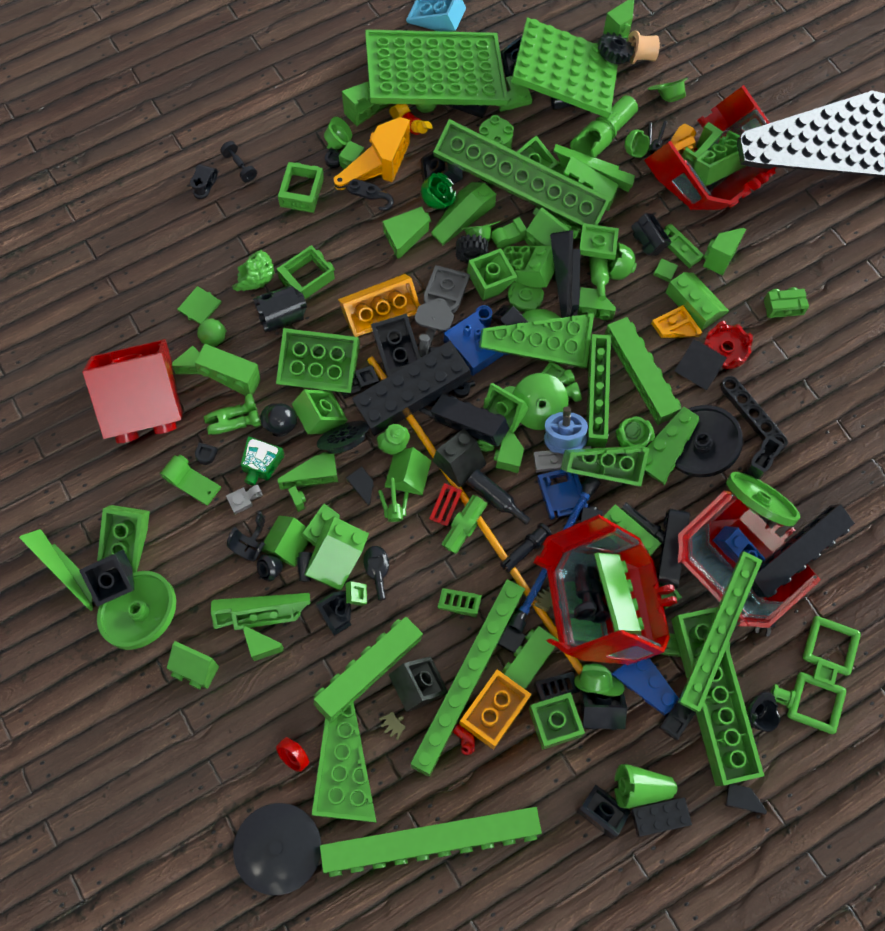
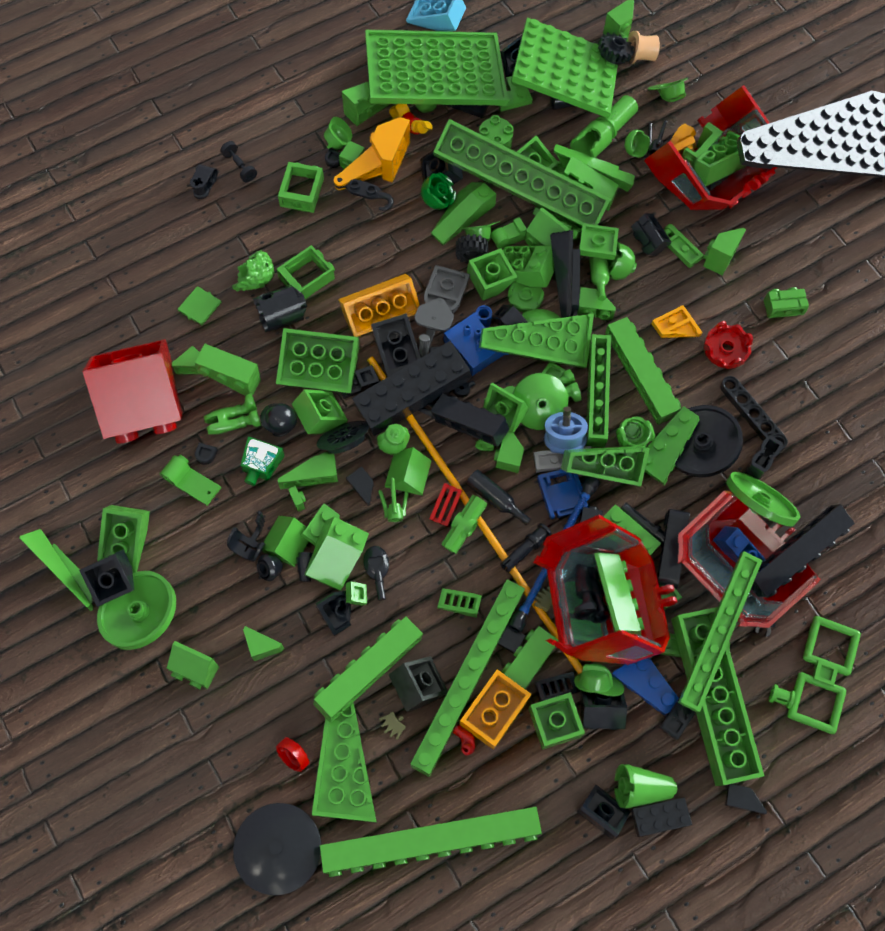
(211, 332): bright green hair -> none
(241, 500): light grey plate -> none
(258, 610): bright green wedge -> none
(406, 230): bright green slope -> none
(459, 457): pearl dark grey slope -> none
(665, 270): bright green tile -> none
(697, 299): bright green slope -> none
(700, 364): black tile -> none
(763, 712): black piece -> none

